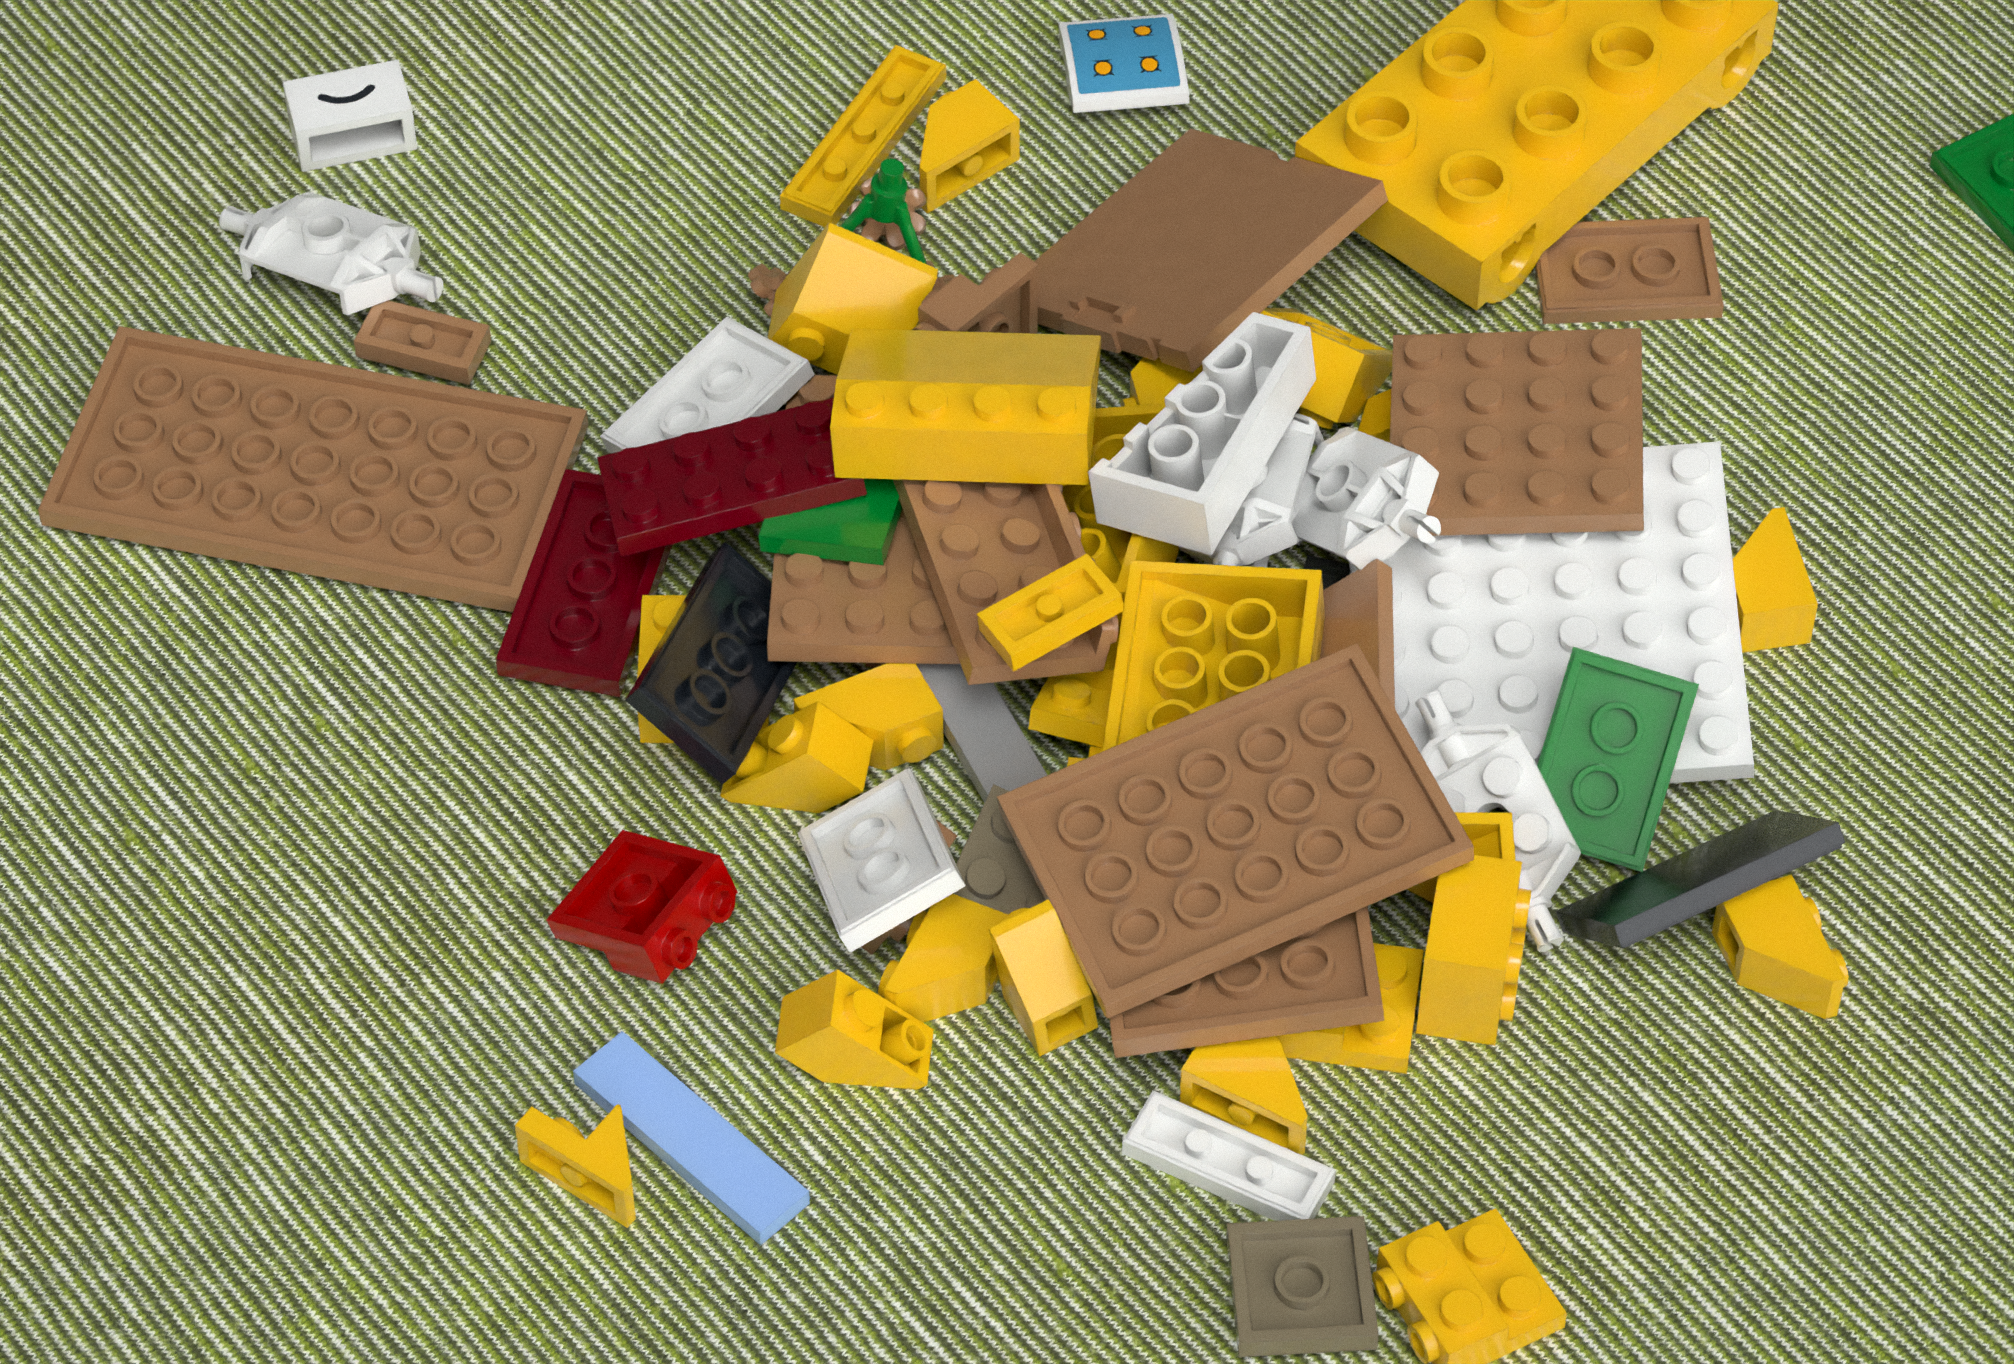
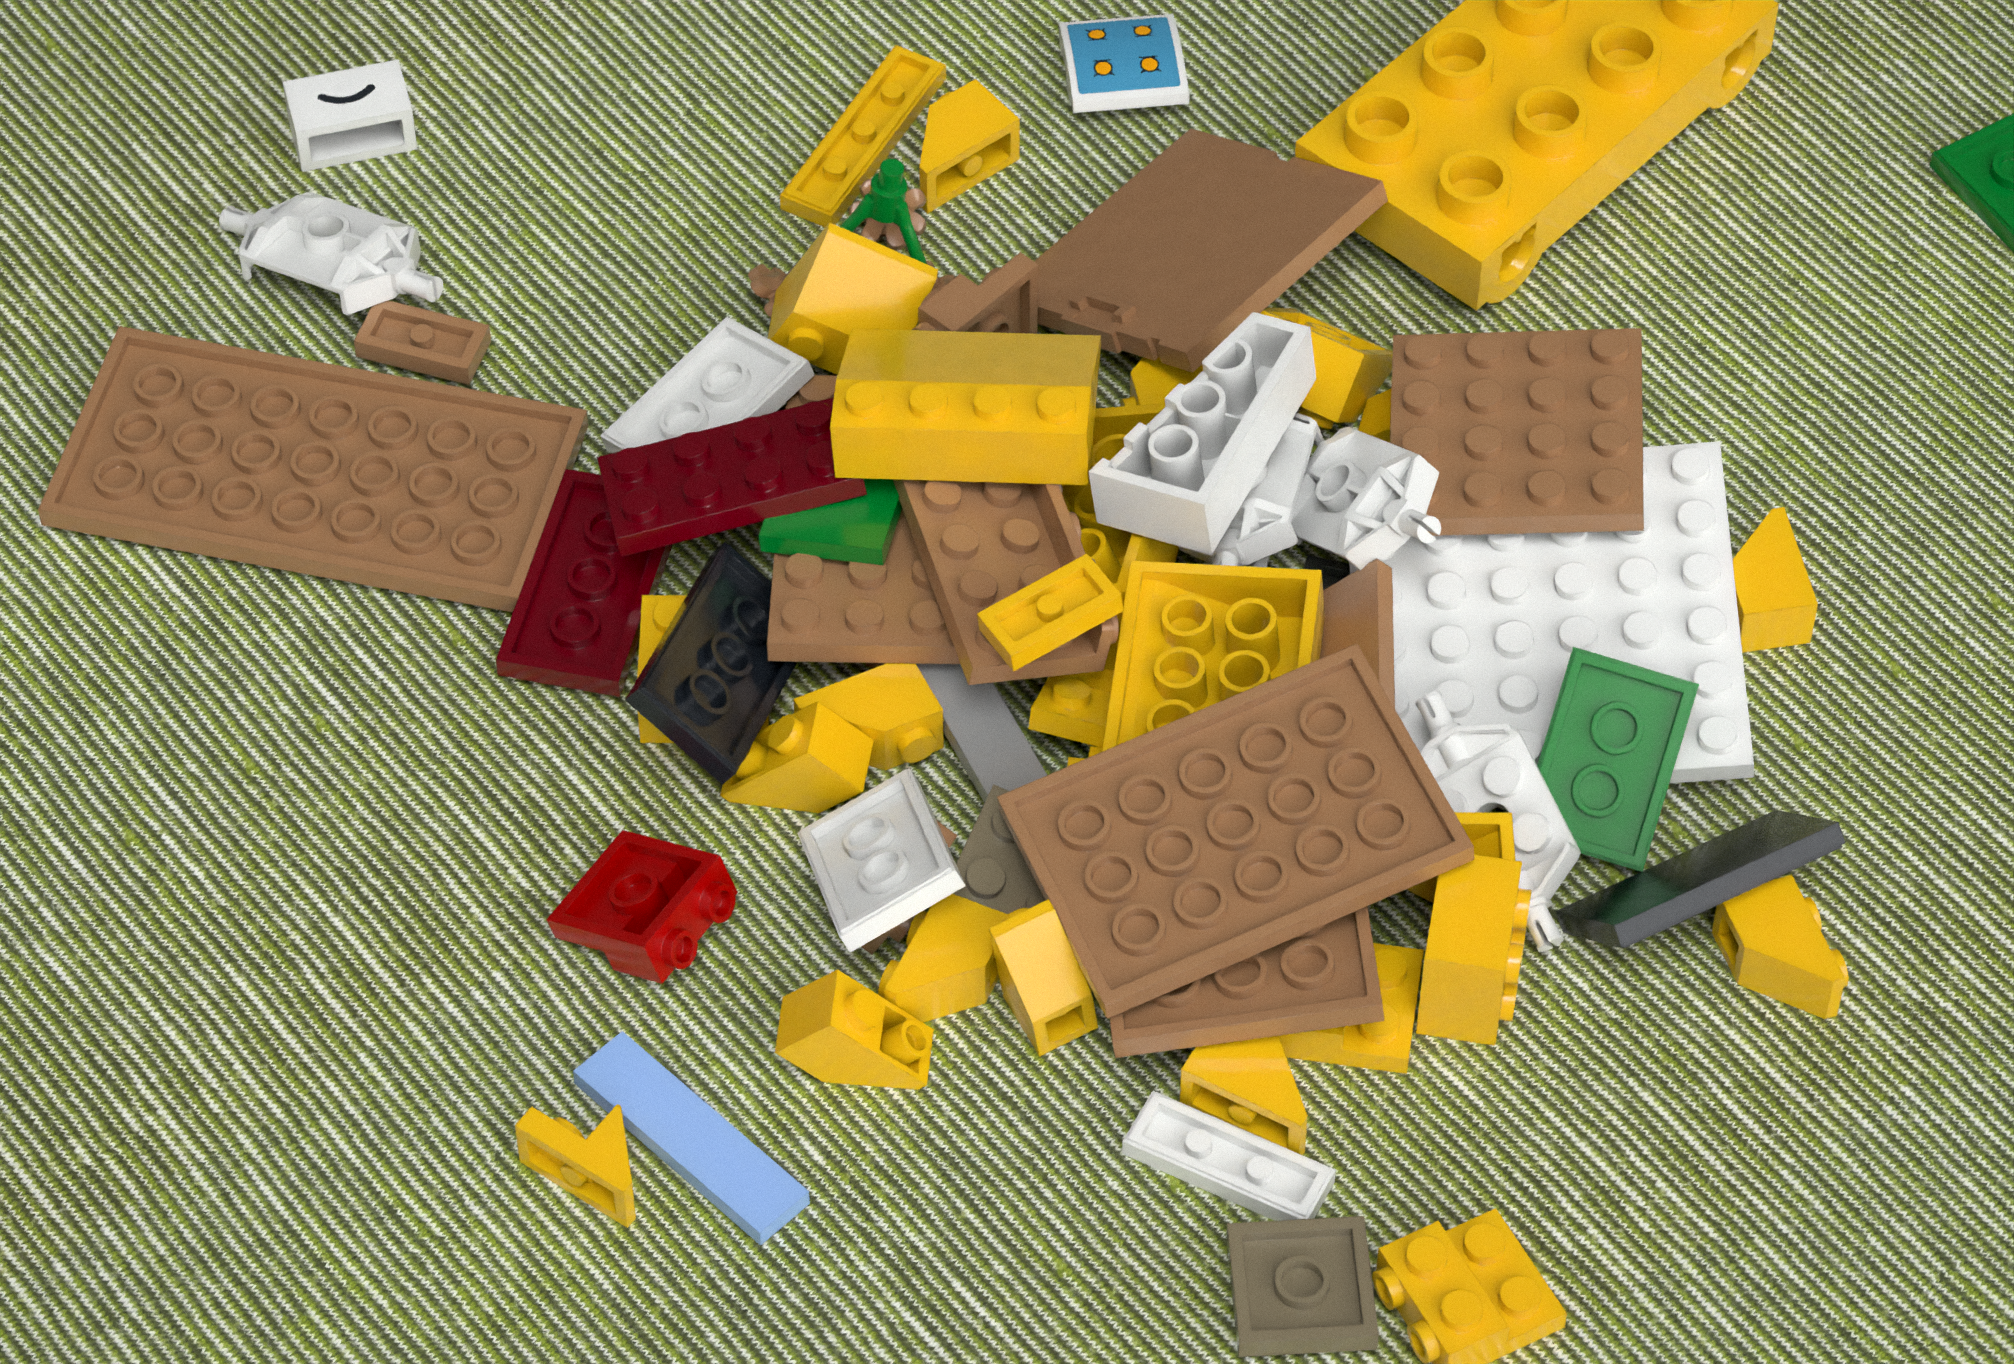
(1630, 272): medium nougat tile -> none

